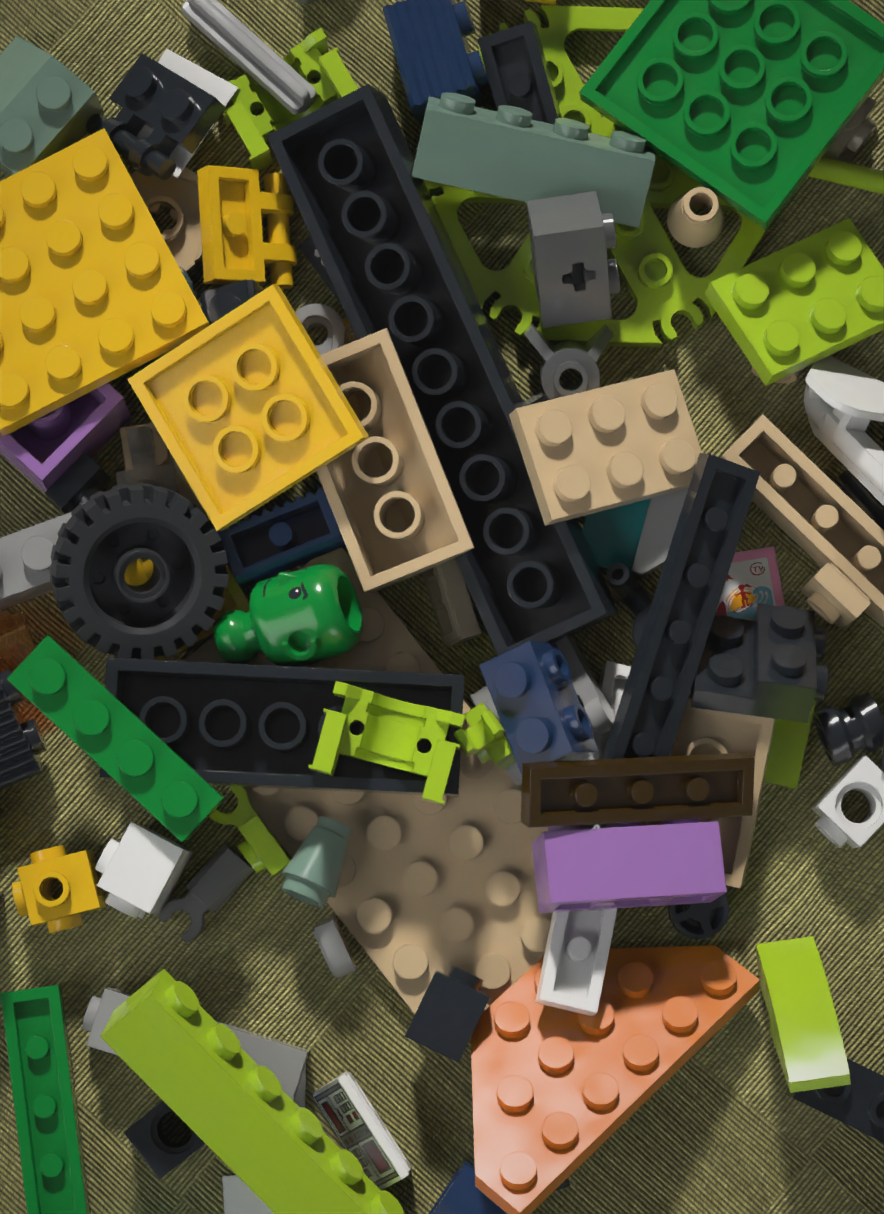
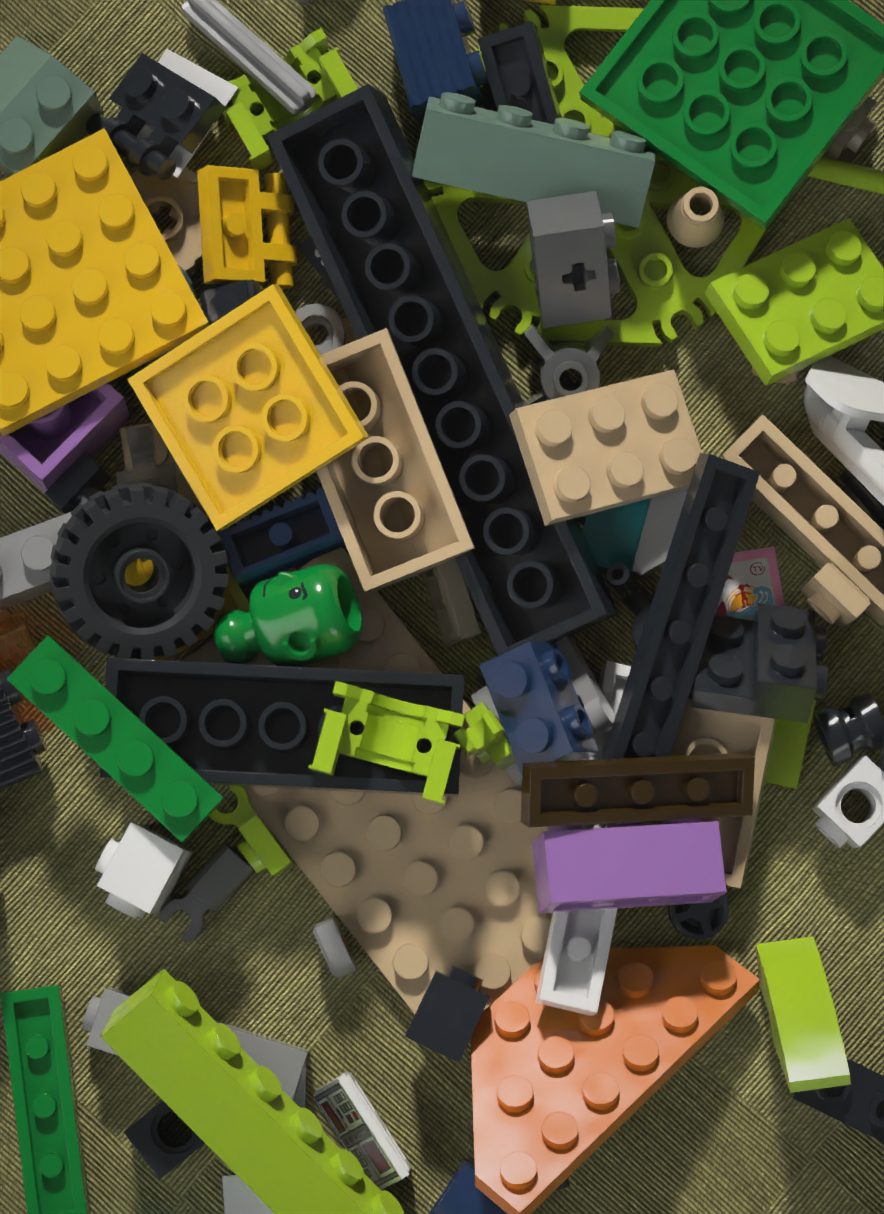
(79, 892): yellow brick -> none
(318, 863): sand green cone -> none

